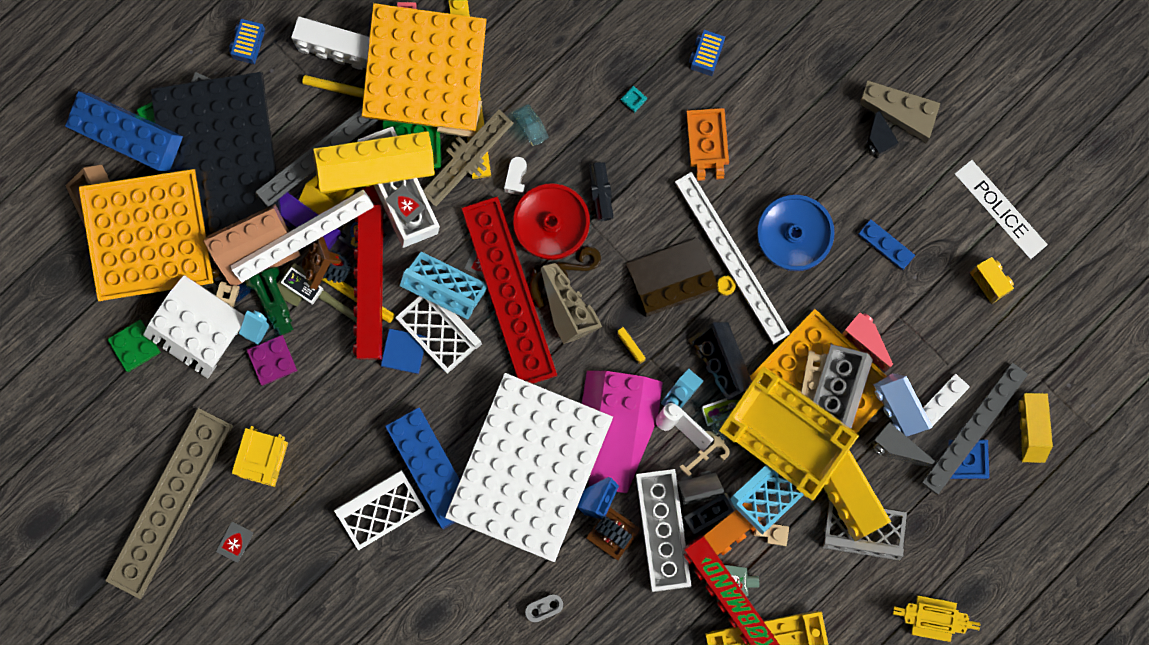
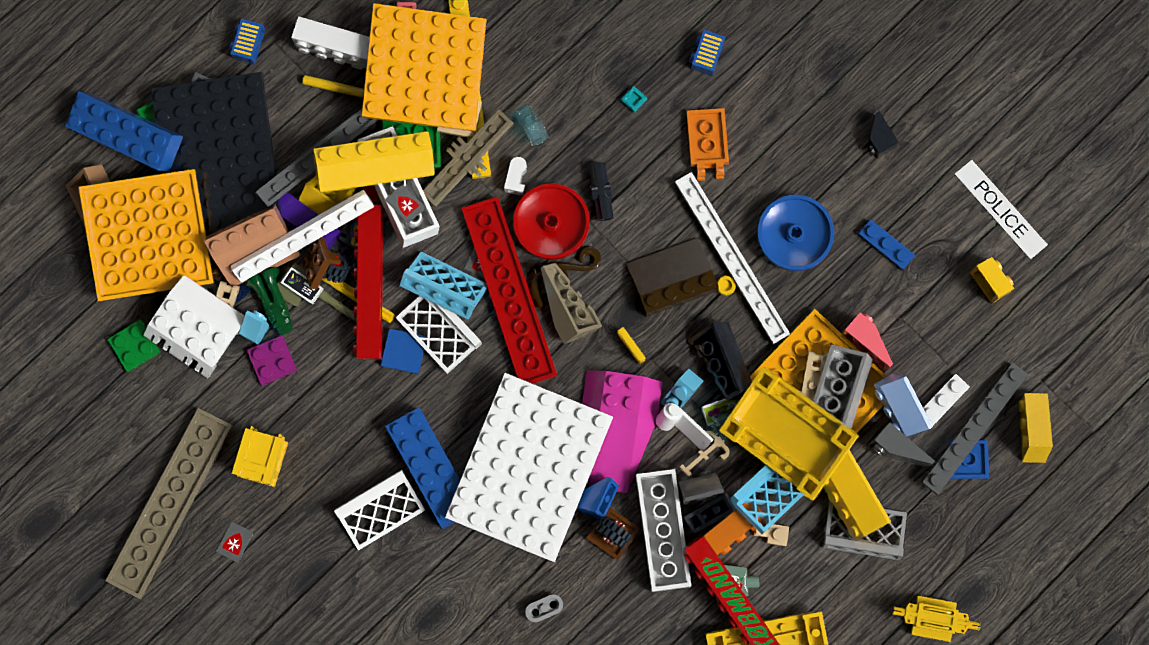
(902, 109): dark tan wedge -> none

